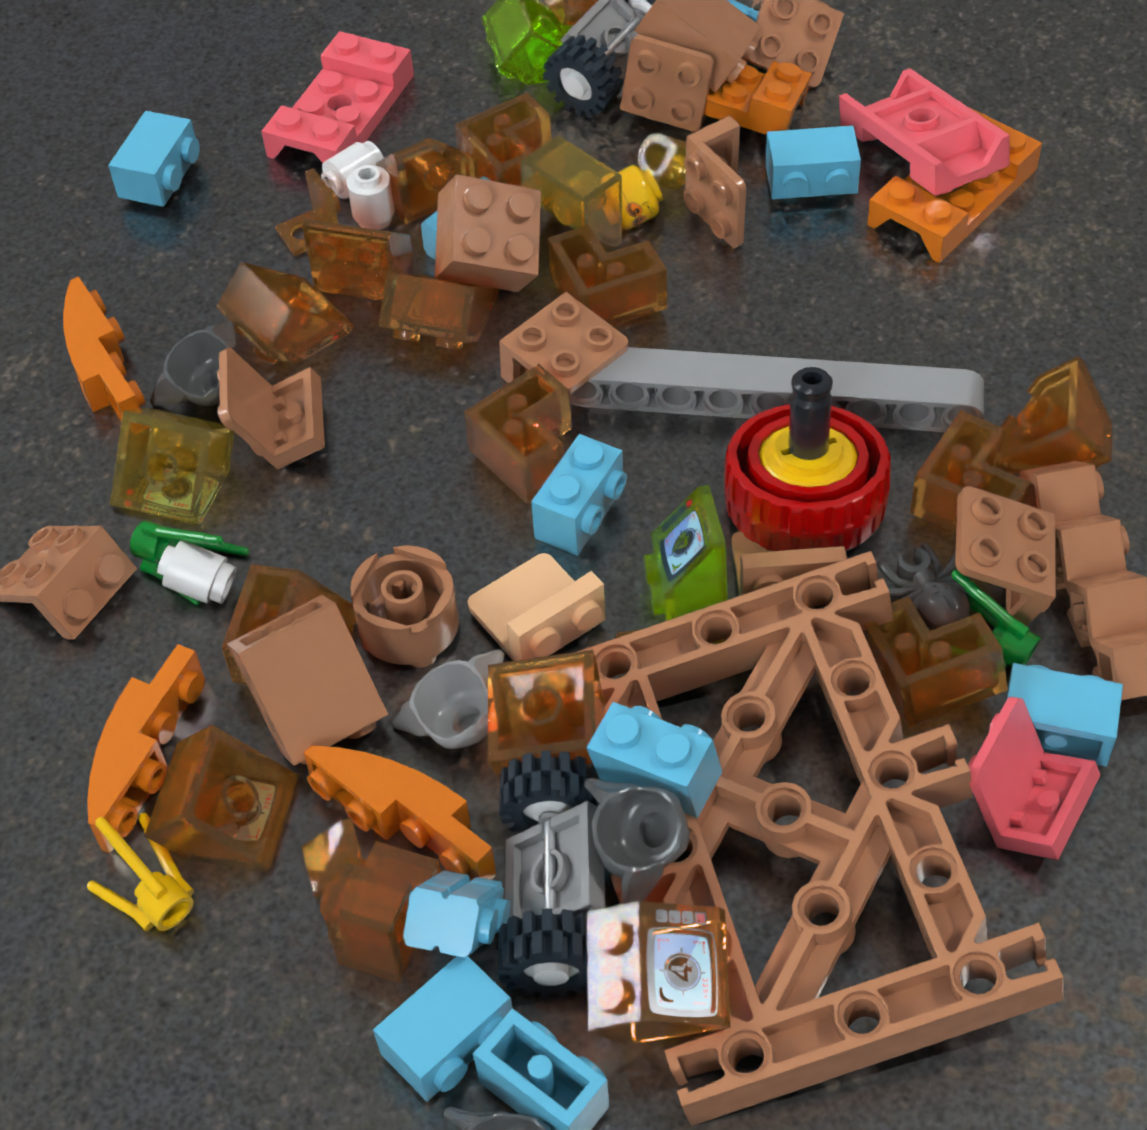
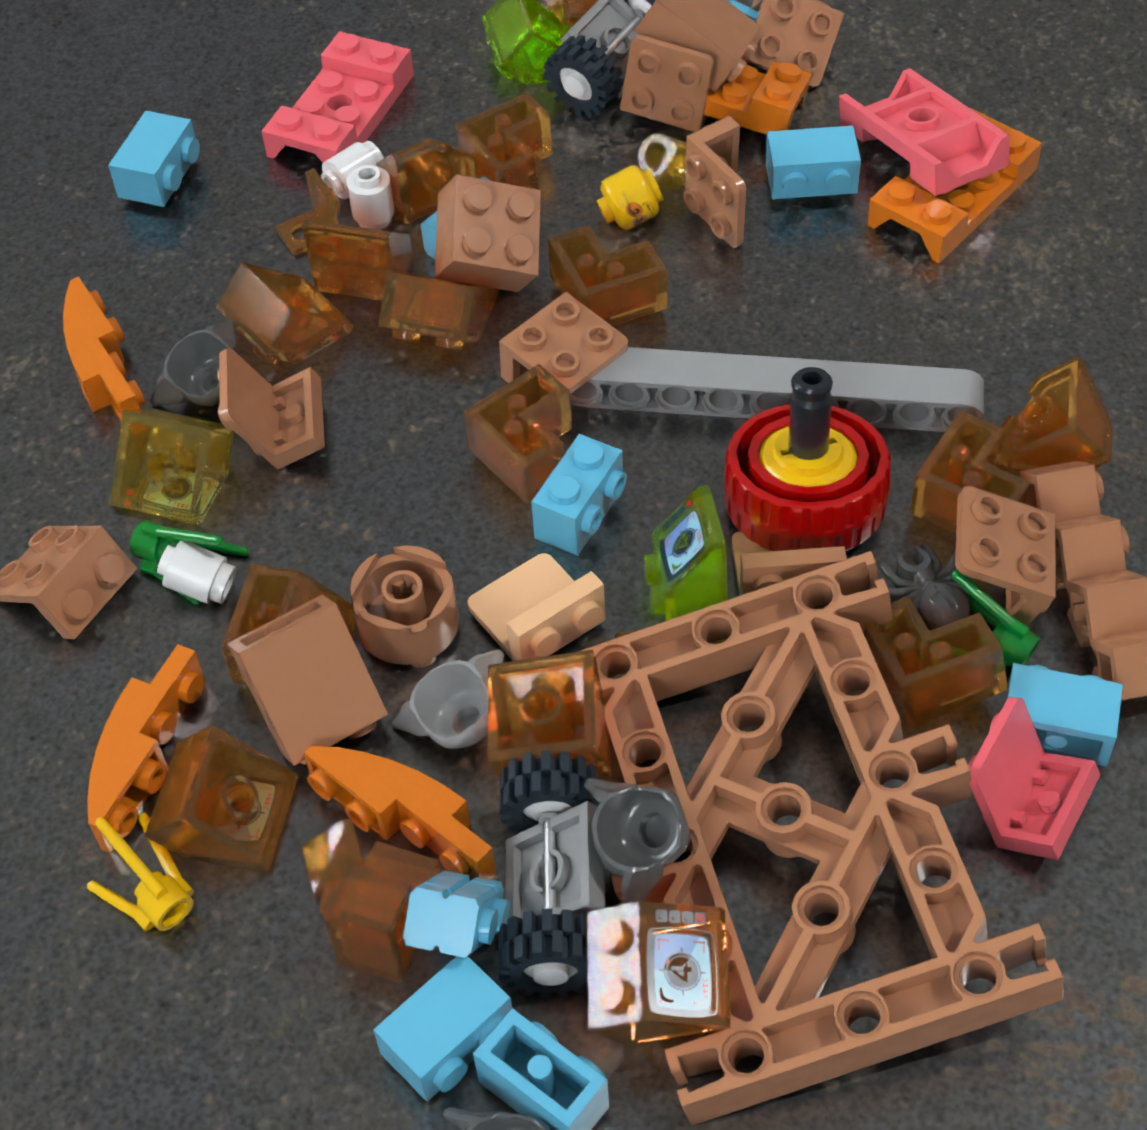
(576, 188): clear yellow slope -> none
(650, 752): medium azure brick -> none

